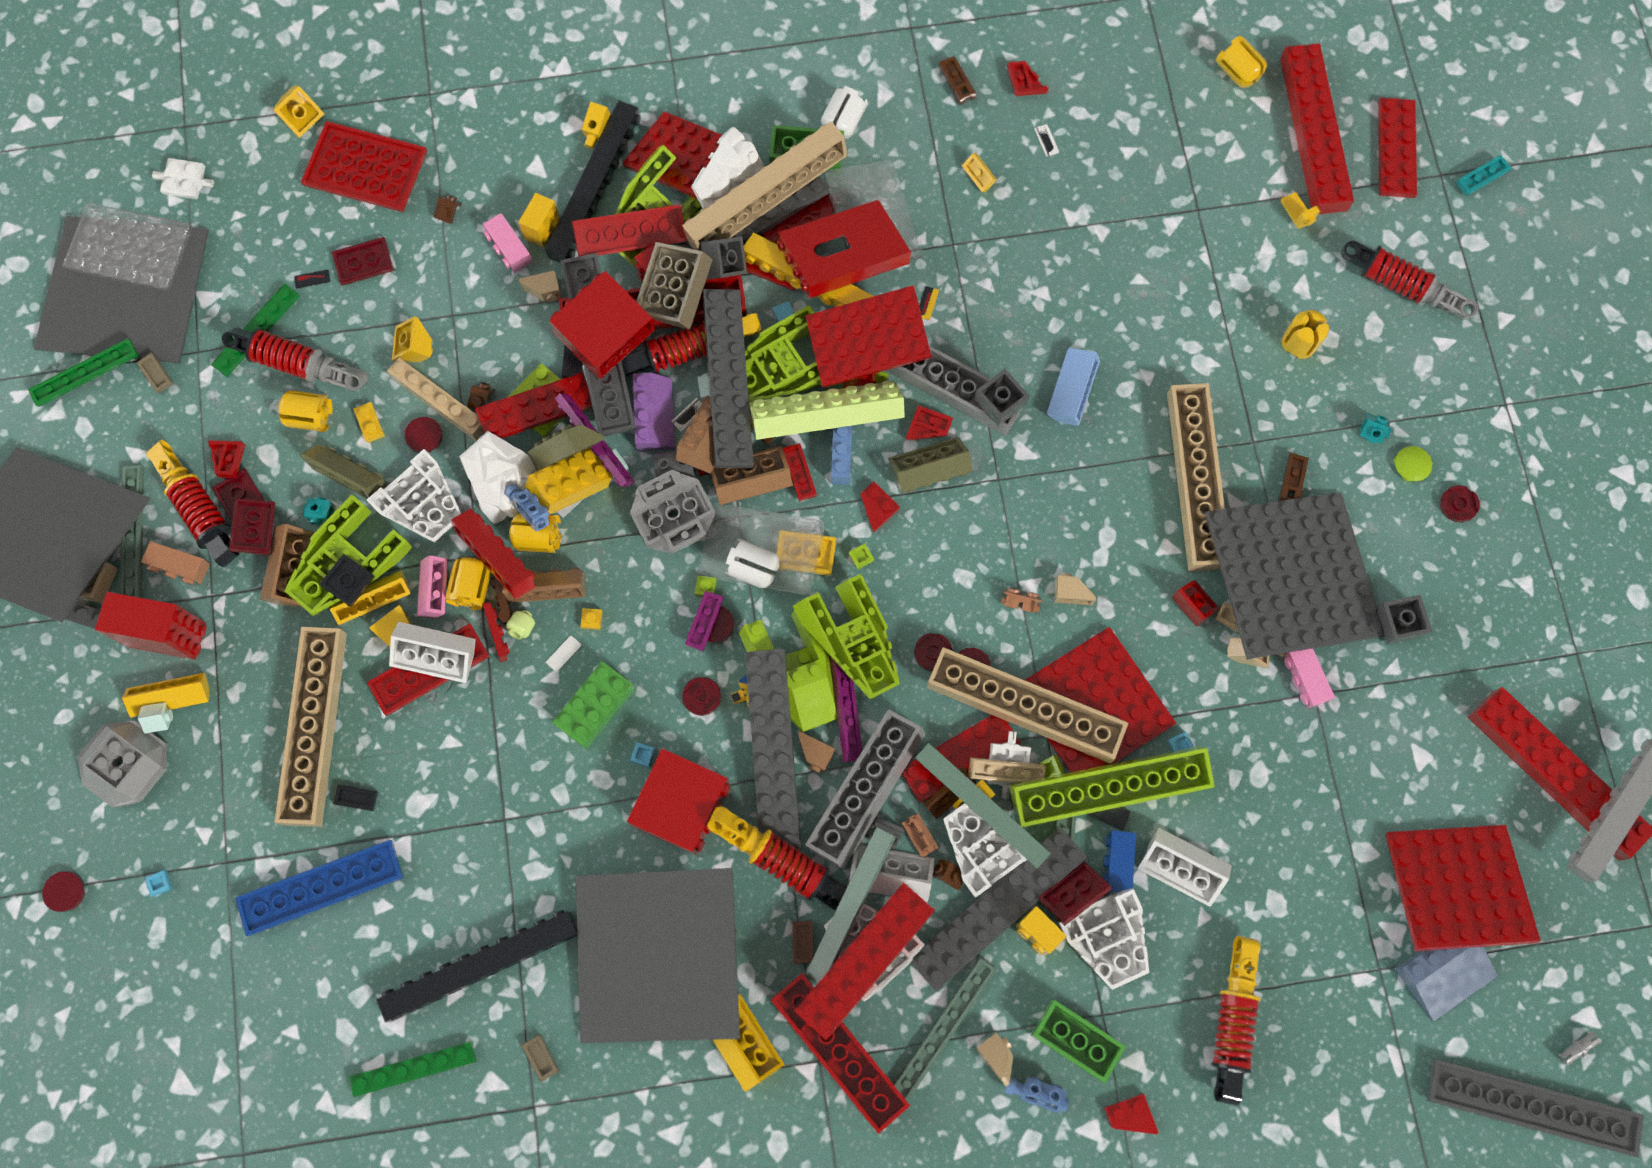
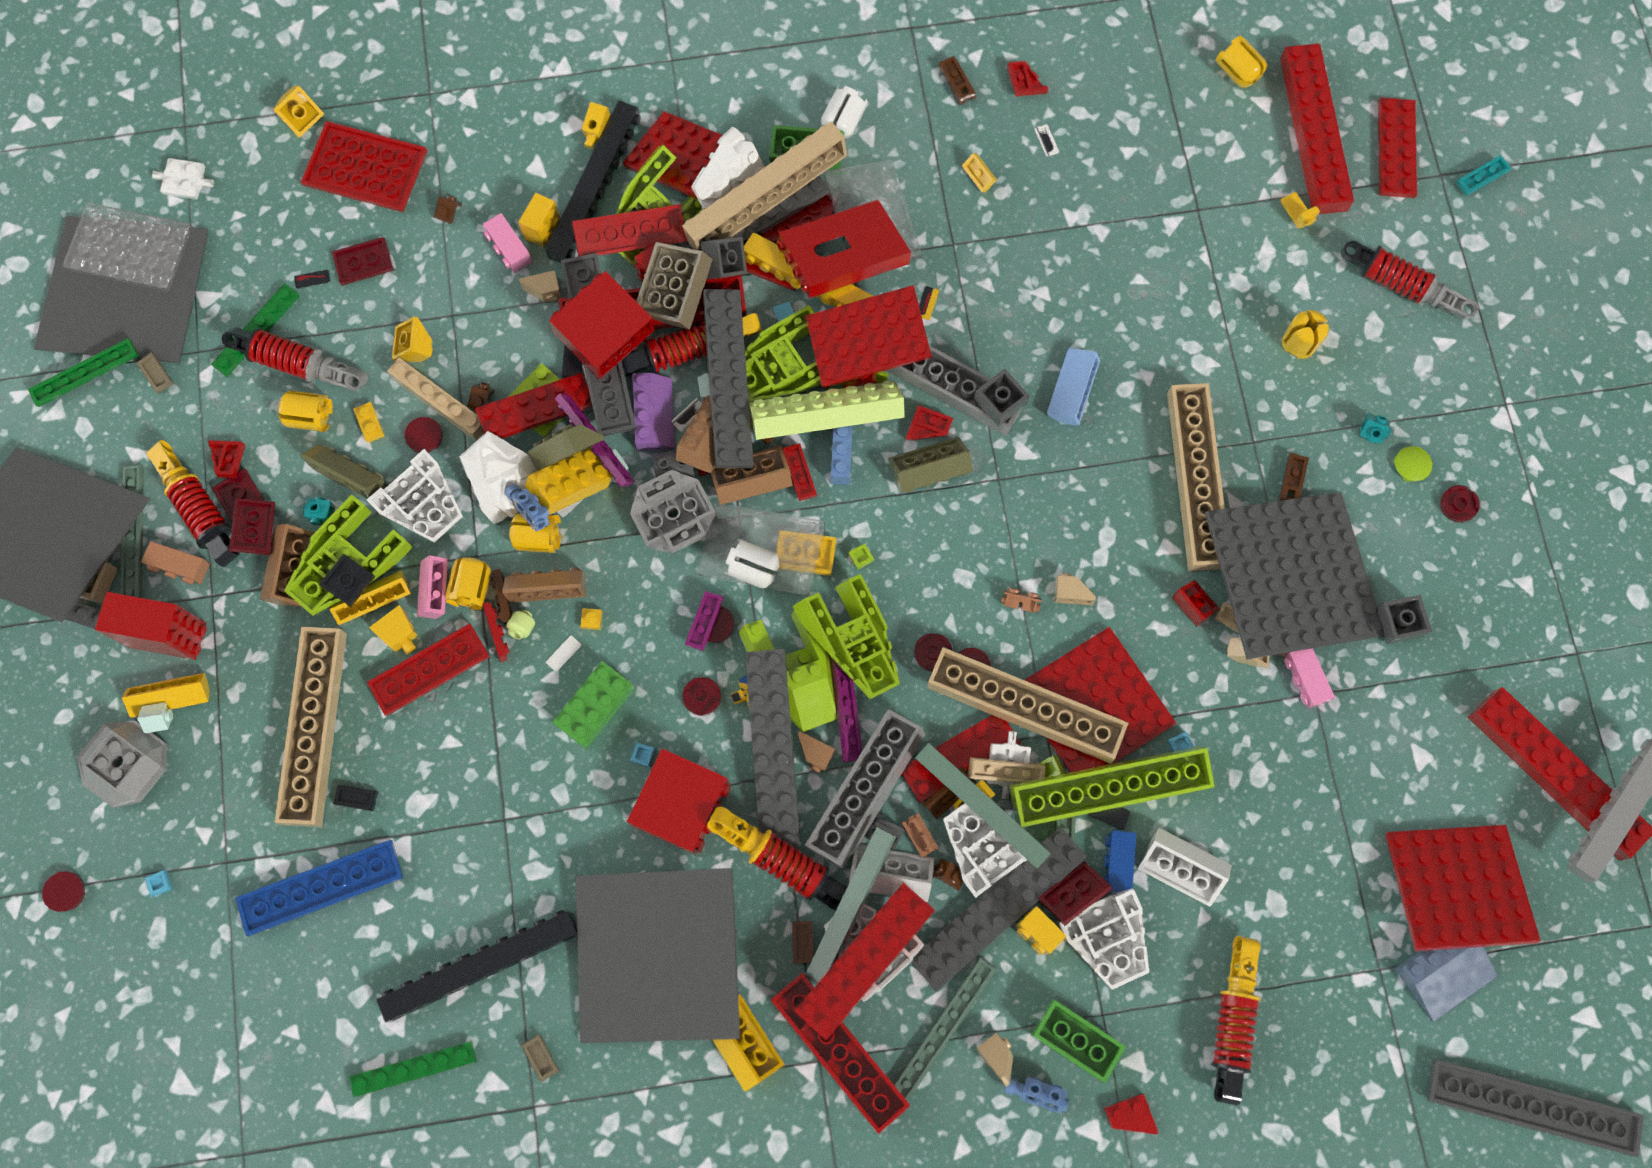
(431, 652): white slope -> none
(493, 553): red brick -> none
(705, 584): lime plate -> none
(878, 505): red wing -> none
(1579, 1048): light grey pin -> none

